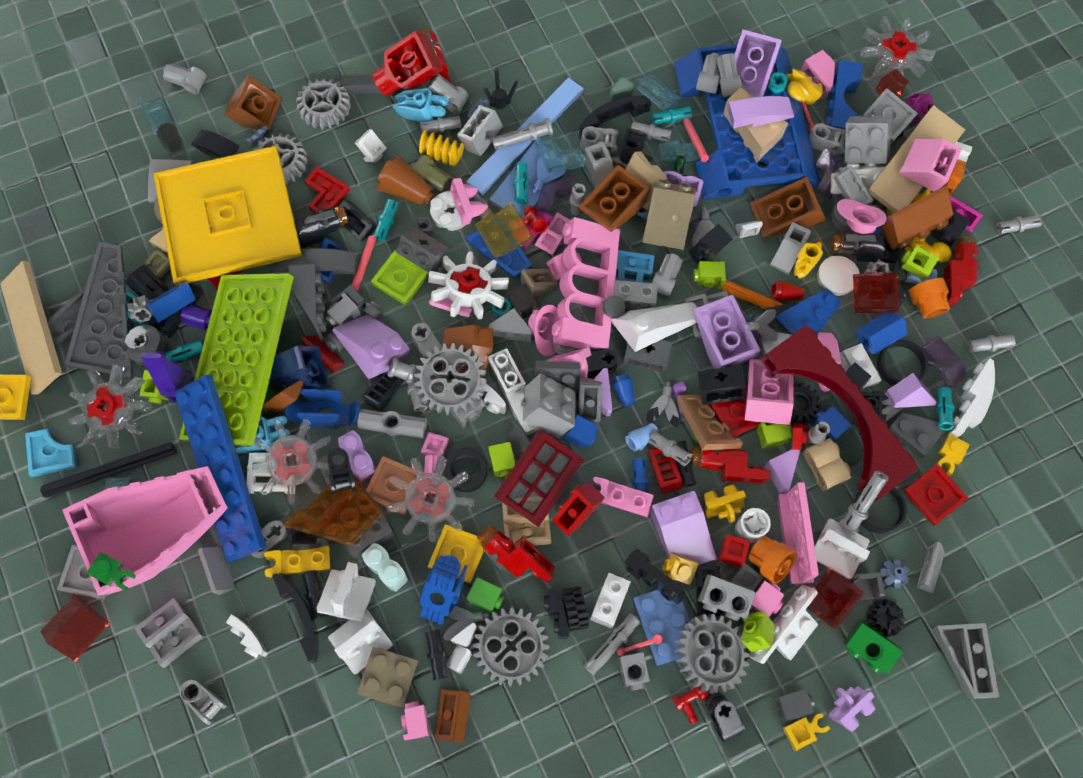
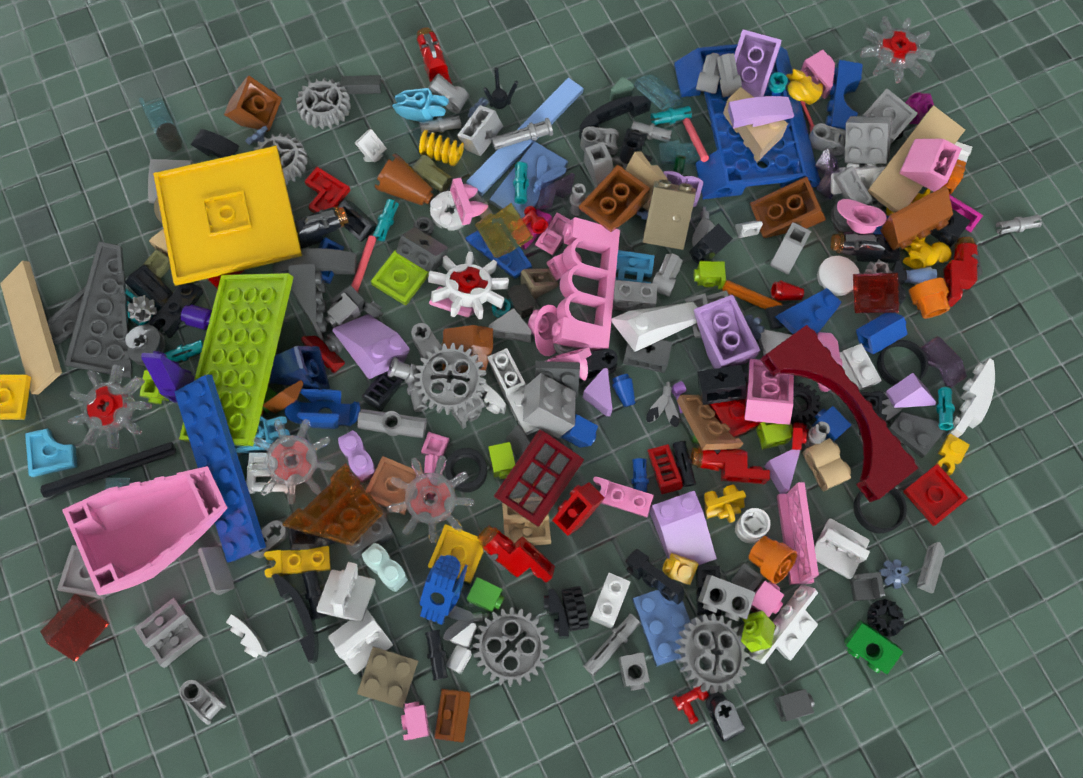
(108, 569): green plate -> none
(171, 301): blue slope -> none
(189, 79): light grey piece -> none
(340, 475): black piece -> none
(407, 65): red brick -> none
(558, 159): clear light blue tile -> none
(590, 399): dark grey slope -> none
(613, 306): dark grey tile -> none
(639, 438): light blue cone -> none
(658, 639): coral hinge -> none
(670, 448): light grey pin -> none
(733, 551): red brick -> none
(761, 327): light grey piece -> none
(802, 732): yellow plate -> none
(807, 259): yellow animal -> none
(834, 599): clear red slope -> none
(849, 704): lavender hips -> none
(858, 375): black piece -> none
(859, 510): light grey pin -> none
(894, 82): clear red piece -> none
(923, 258): lime brick -> none
(969, 657): light grey wedge -> none
(991, 343): light grey pin -> none

